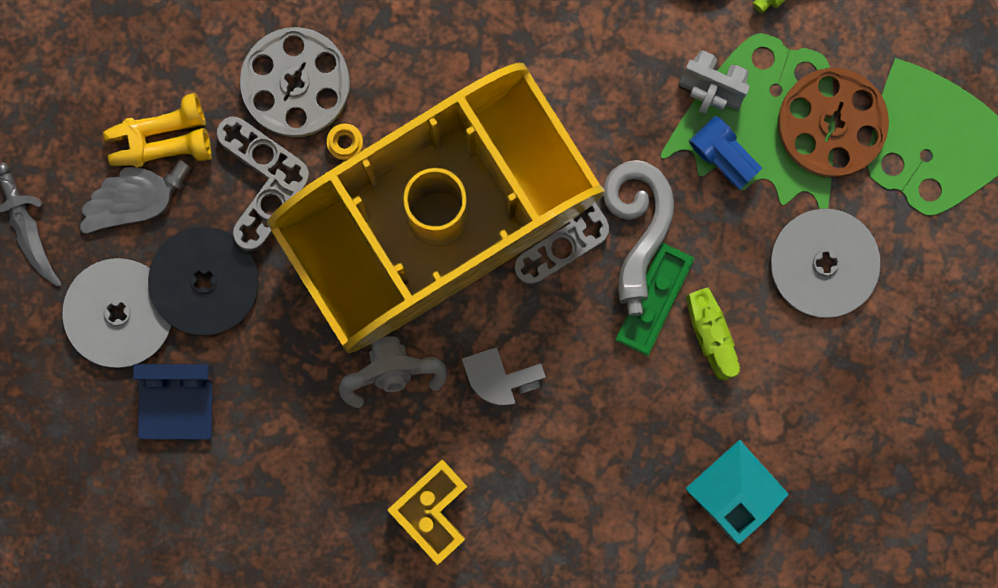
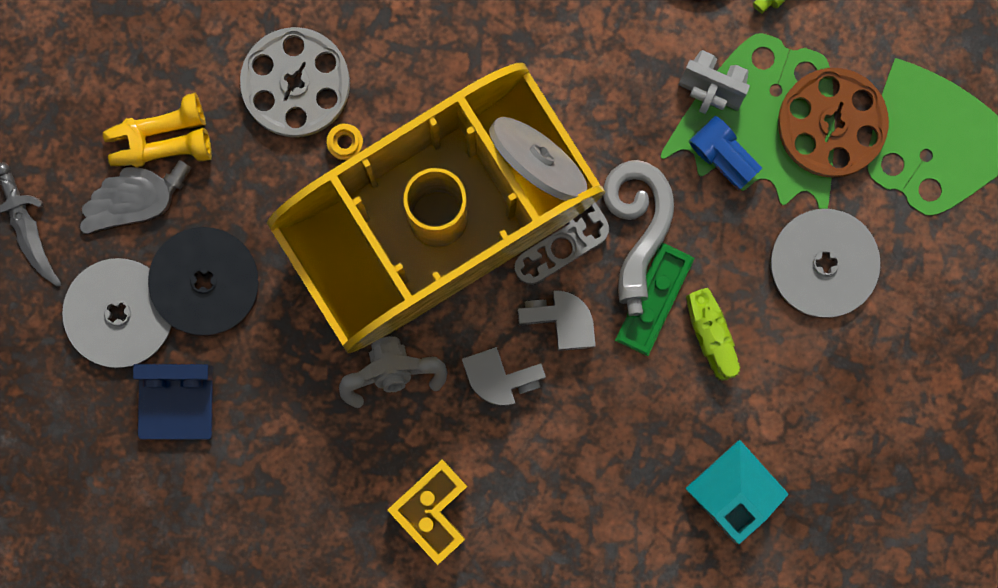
(274, 186): light grey beam -> none
(537, 158): none -> light grey piece
(571, 319): none -> light grey brick

